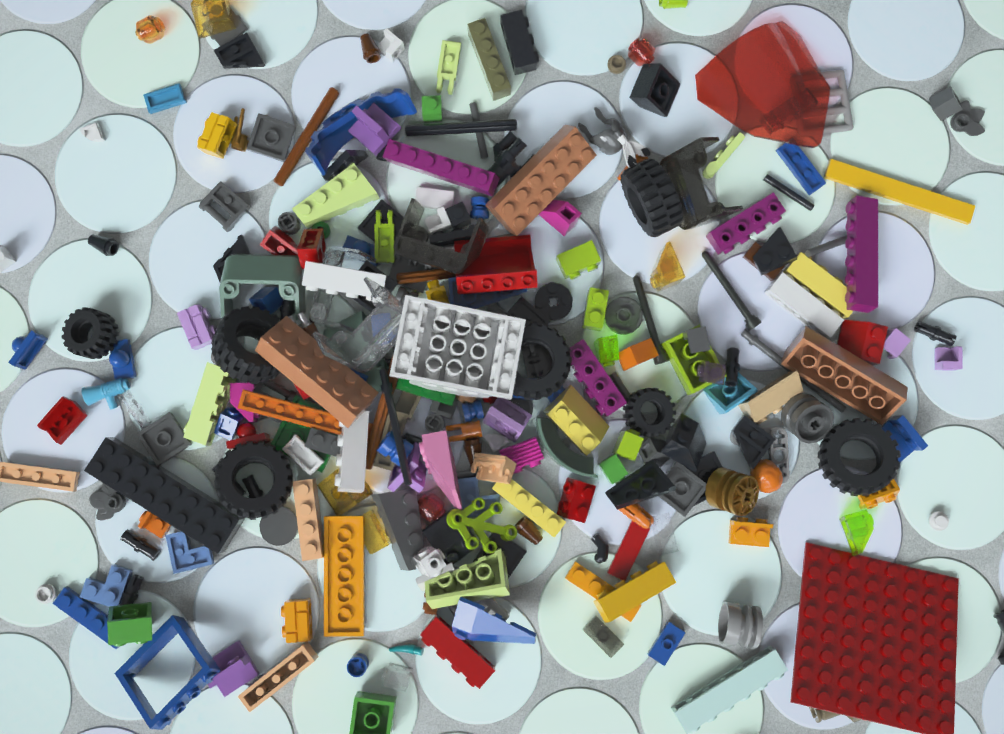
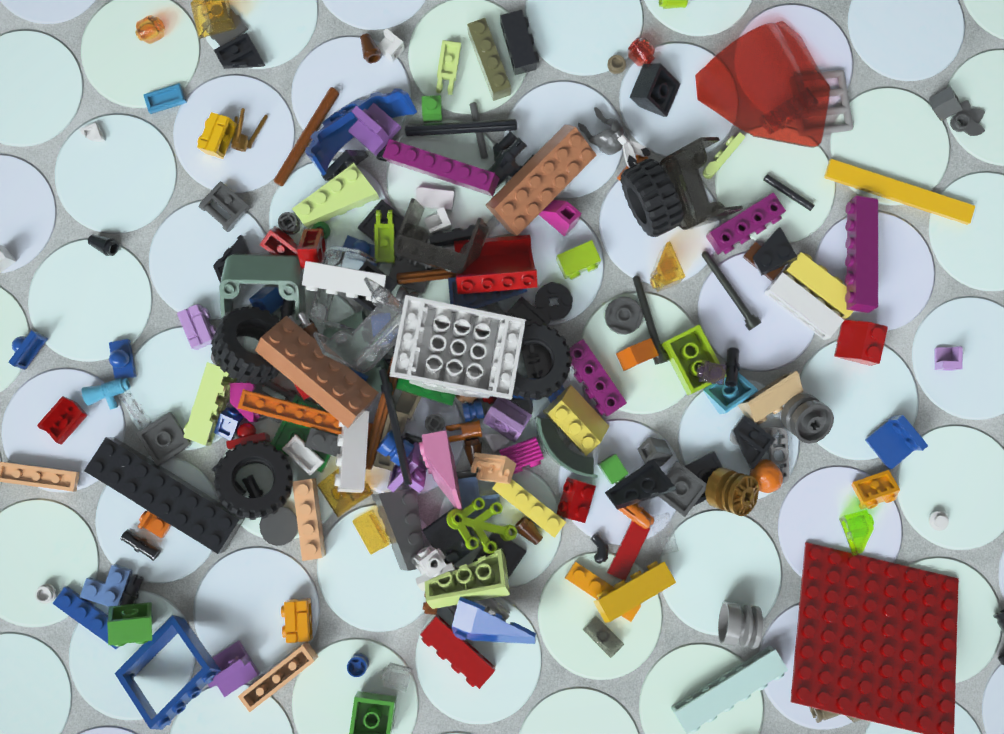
(77, 331): black tyre -> none
(105, 504): dark grey plate -> none
(185, 558): medium blue plate -> none
(271, 137): dark grey plate -> none
(344, 576): light orange plate -> none
(412, 649): teal helmet -> none
(431, 507): clear red head -> none
(436, 292): yellow hips -> none
(443, 409): dark grey panel -> none
(458, 215): black brick -> none
(479, 209): blue wheel -> none
(595, 309): lime brick -> none
(607, 350): clear neon green slope -> none
(622, 389): dark grey bar -> none
(628, 444): lime brick -> none
(664, 410): black tyre -> none
(666, 643): blue plate -> none
(685, 442): black slope -> none
(697, 339): dark grey panel -> none
(749, 533): light orange bracket -> none
(753, 340): dark grey bar -> none
(801, 167): blue plate -> none
(826, 246): dark grey bar -> none
(844, 375): nougat brick -> none
(874, 437): black tyre -> none
(895, 343): lavender panel -> none
(935, 333): black pin -> none

